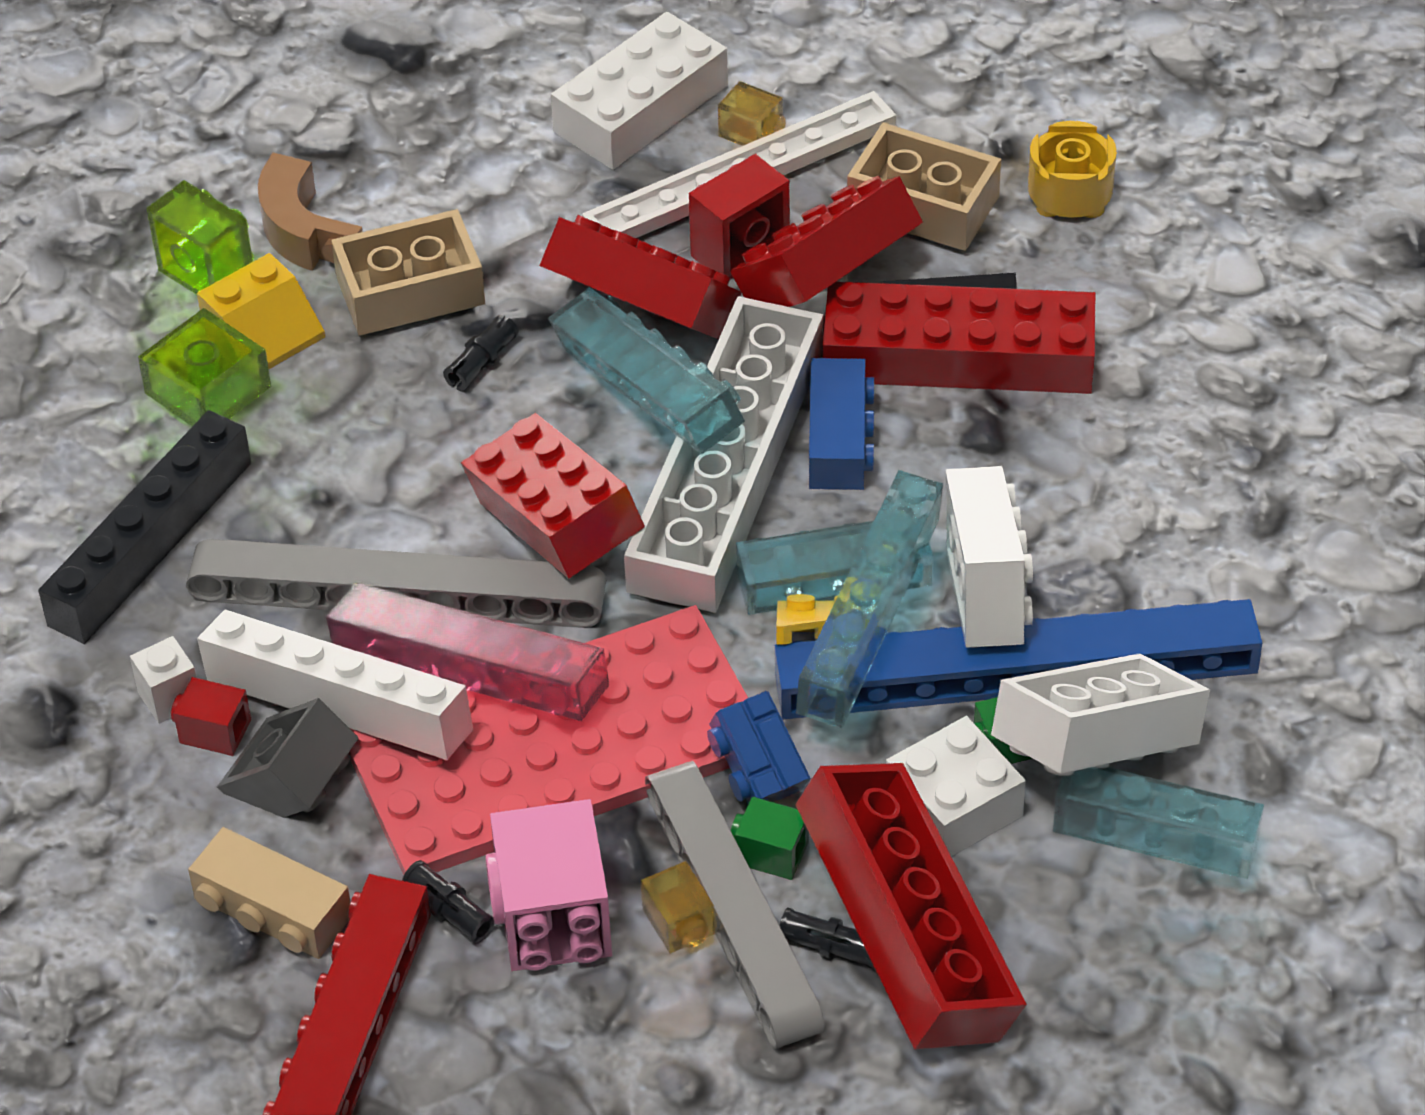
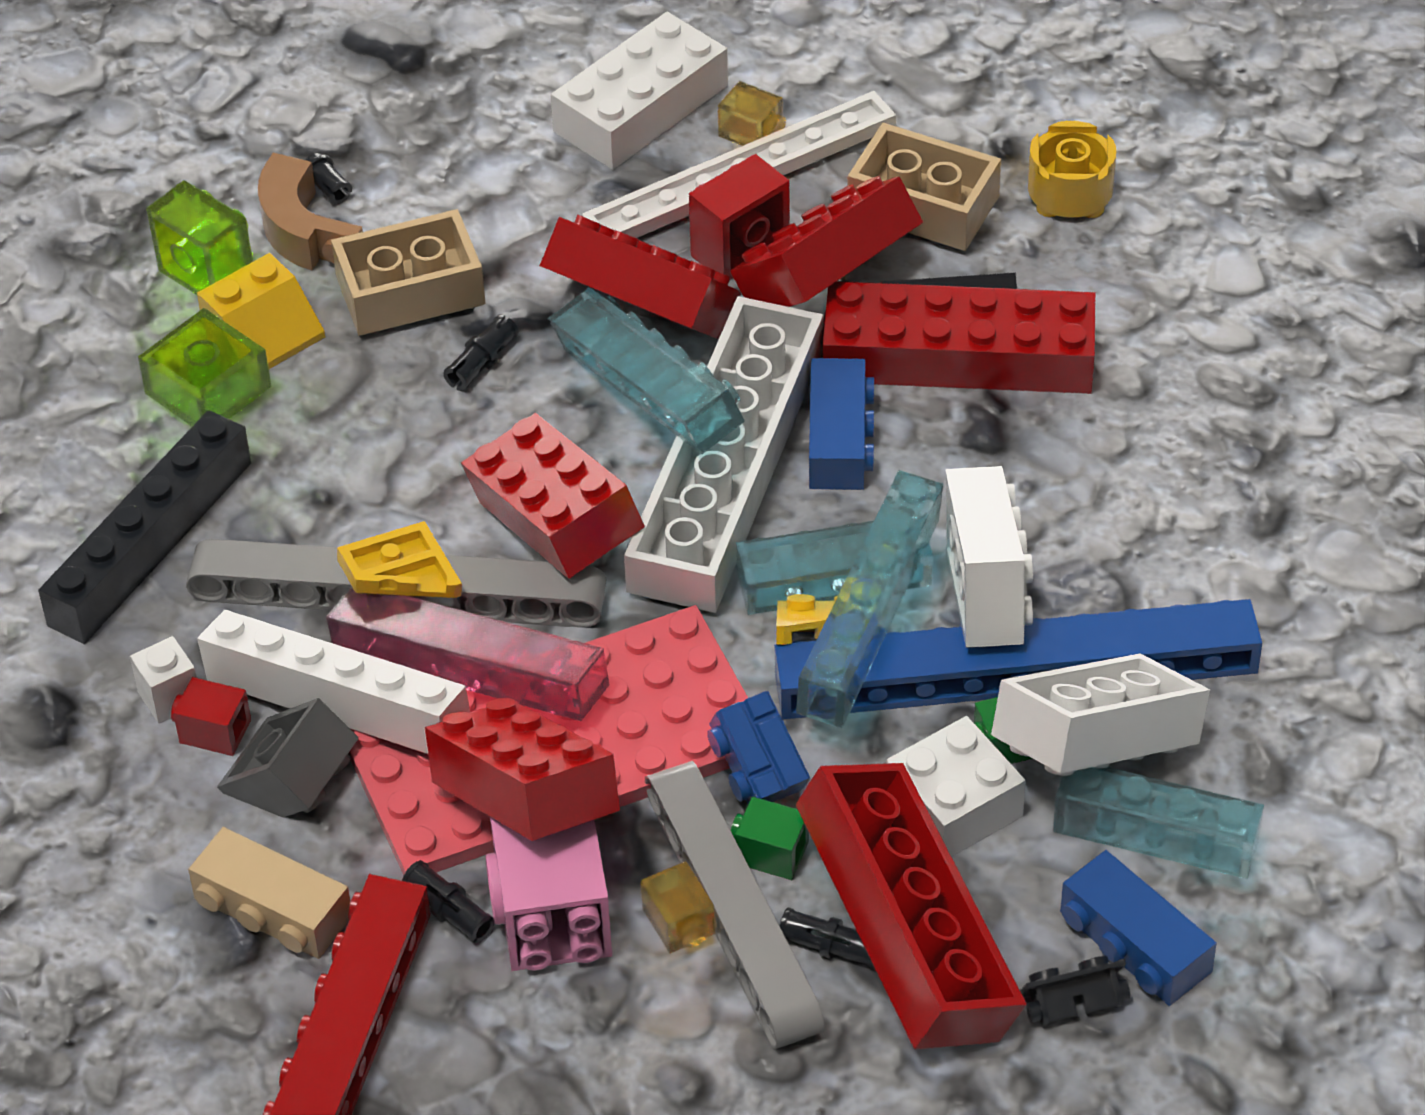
(329, 179): none -> black pin
(400, 564): none -> yellow wing
(522, 768): none -> red brick
(1094, 982): none -> black hinge
(1137, 925): none -> blue brick

